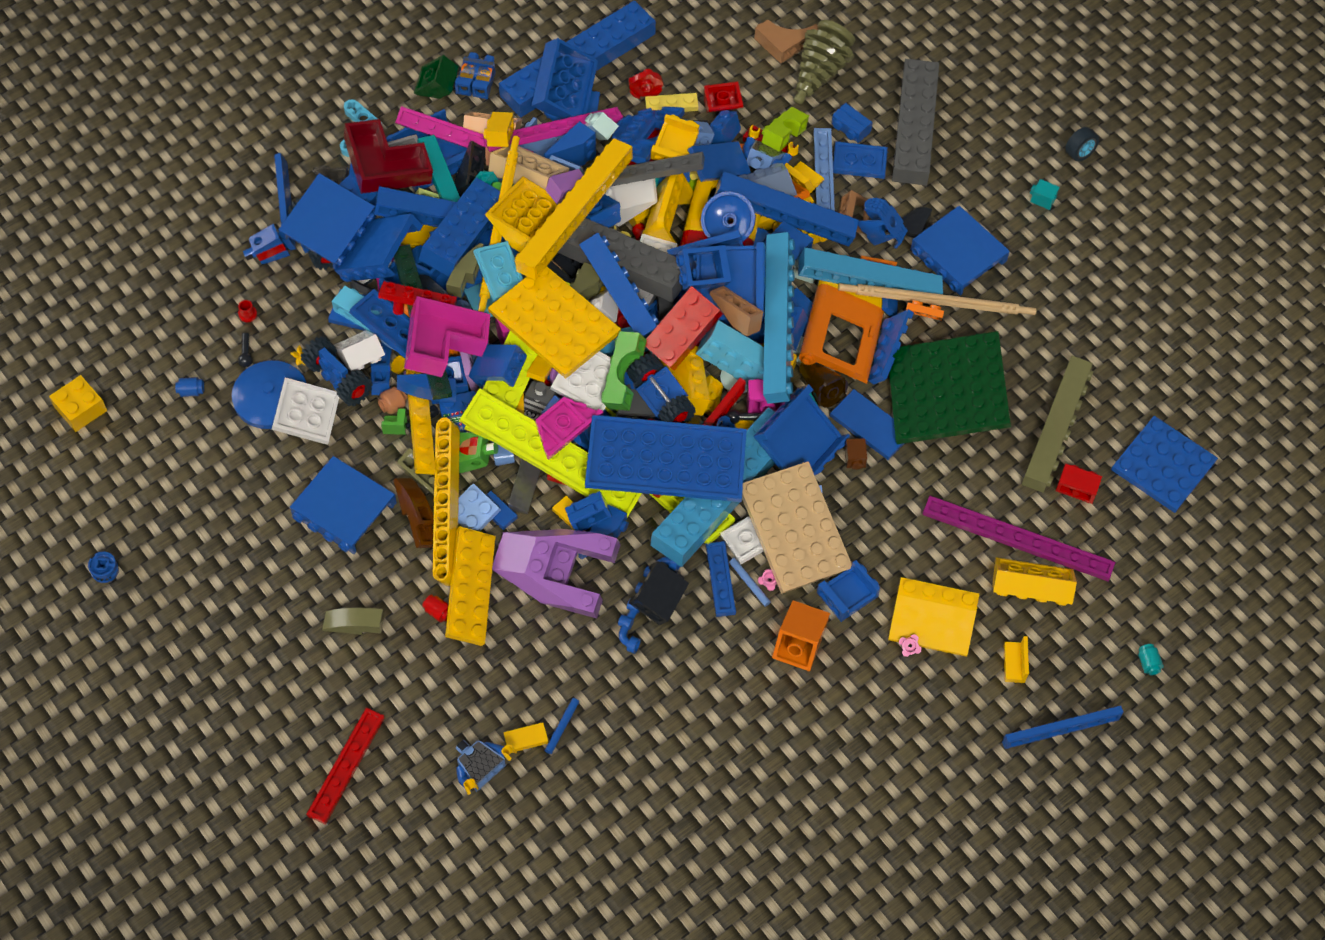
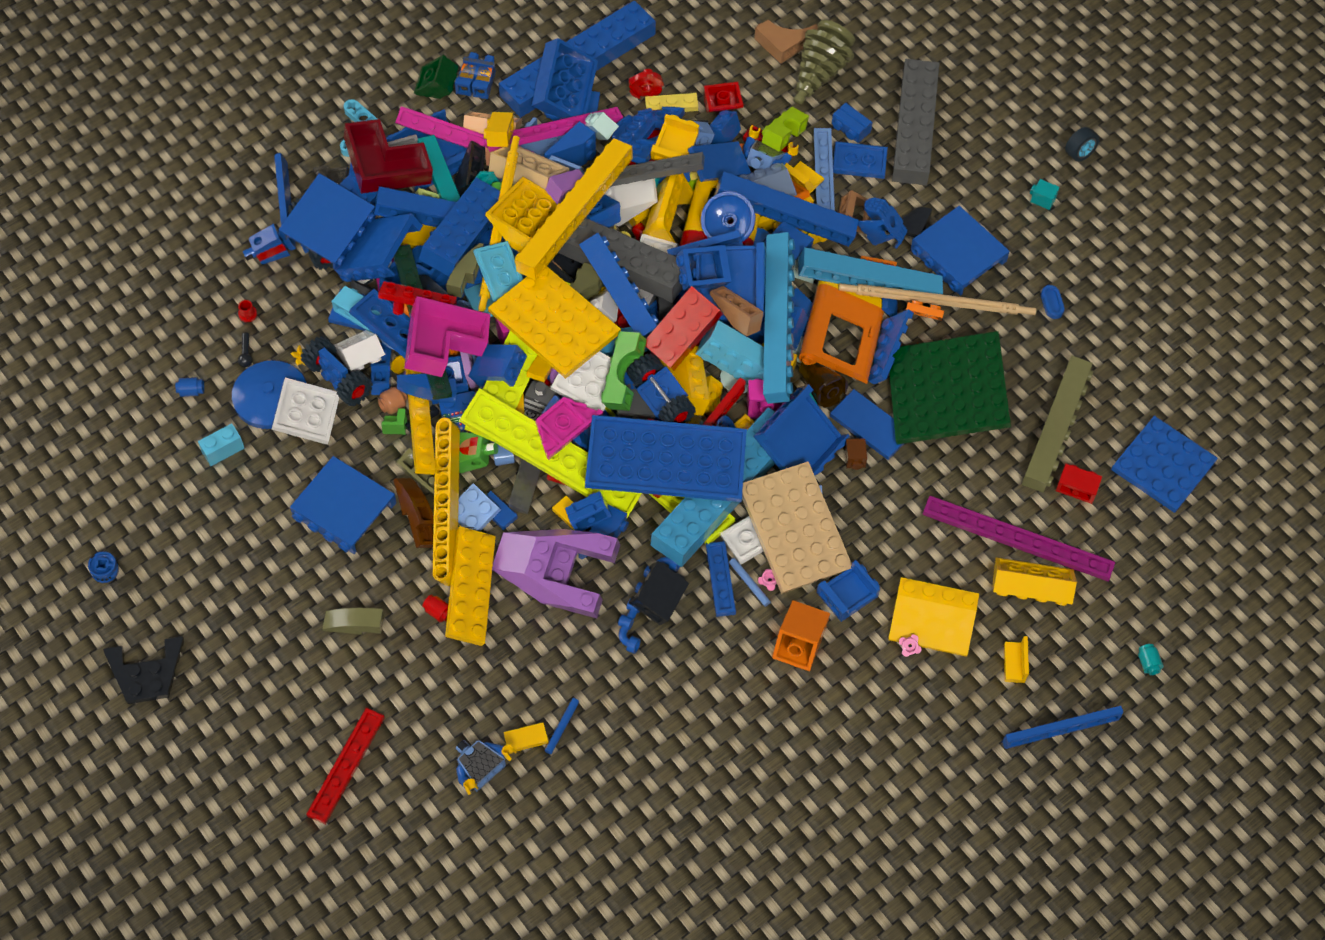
(78, 403): yellow brick -> none
(146, 679): none -> black wing
(221, 444): none -> medium azure brick
(735, 416): black bar -> none
(1052, 302): none -> blue tile

